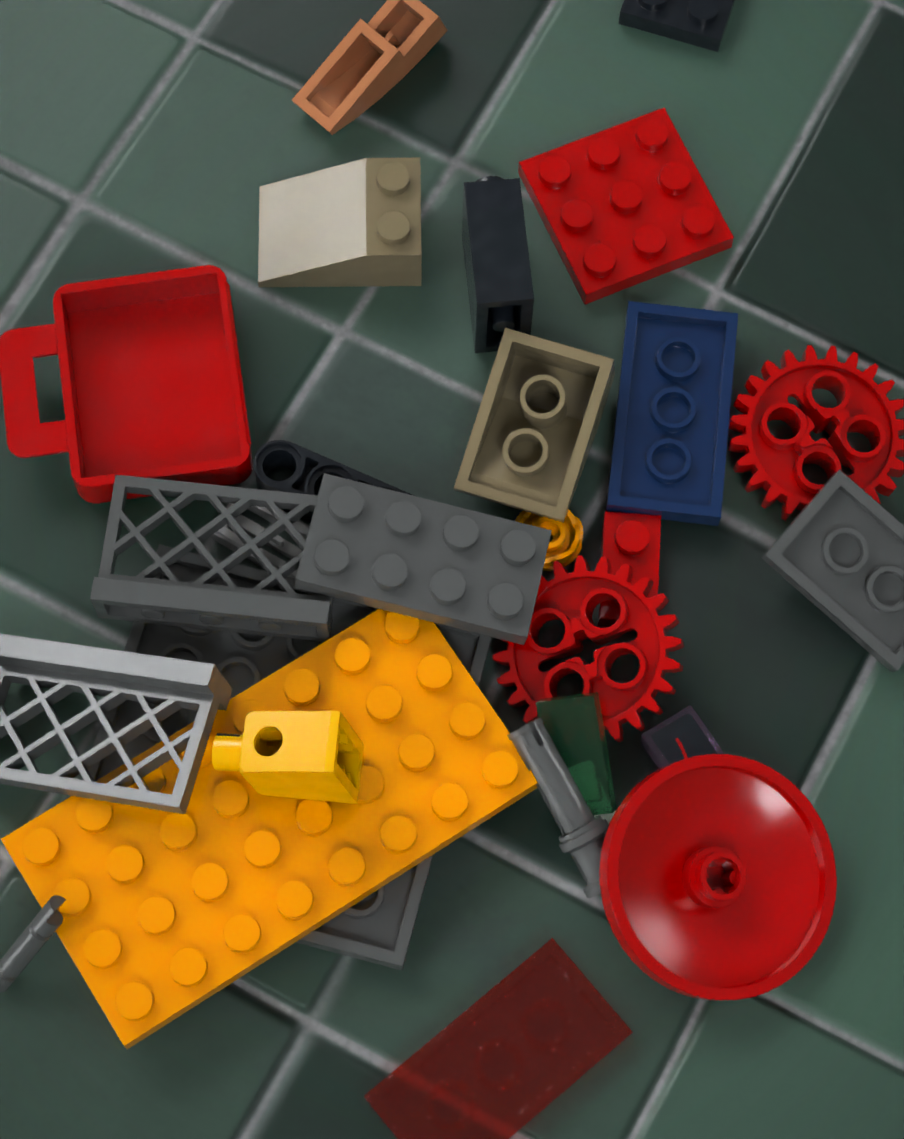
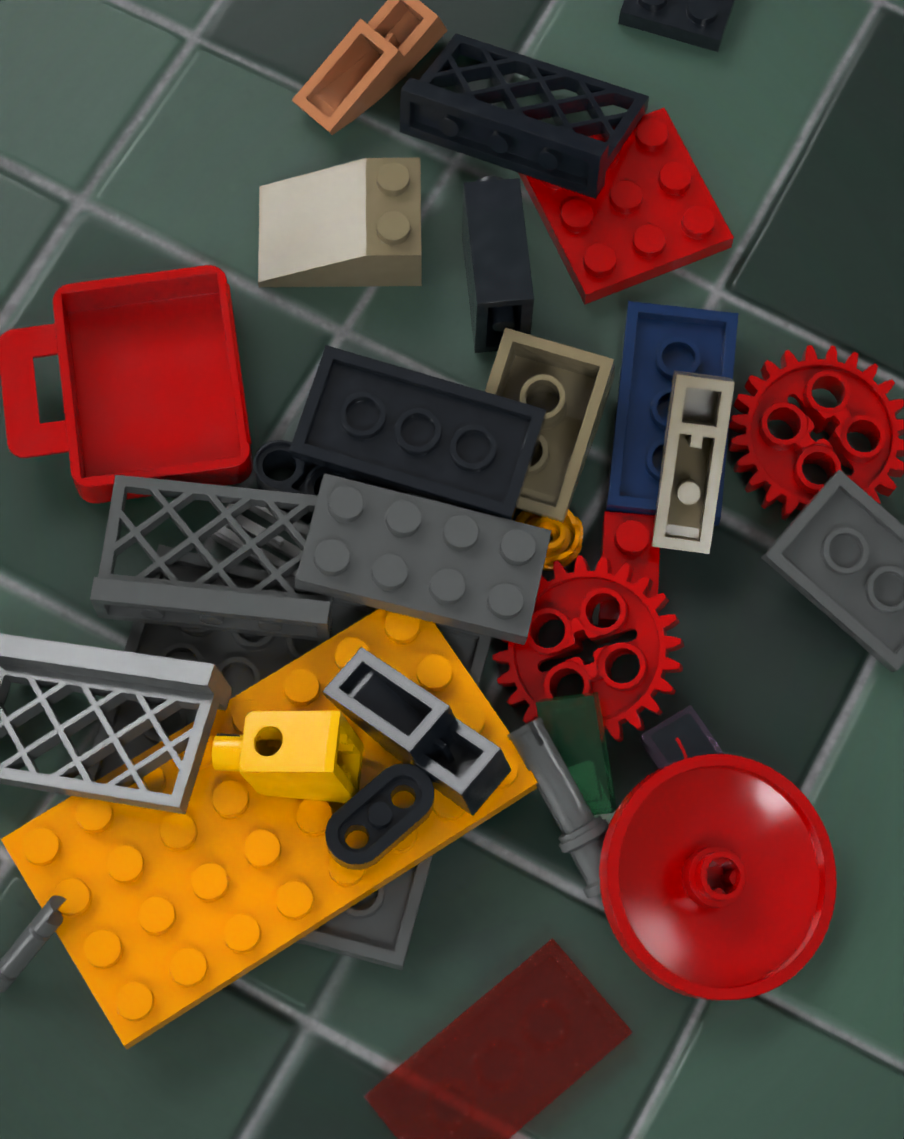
(378, 817): none -> black plate
(418, 433): none -> black plate
(418, 730): none -> black slope
(515, 134): none -> black fence
(692, 461): none -> dark tan slope

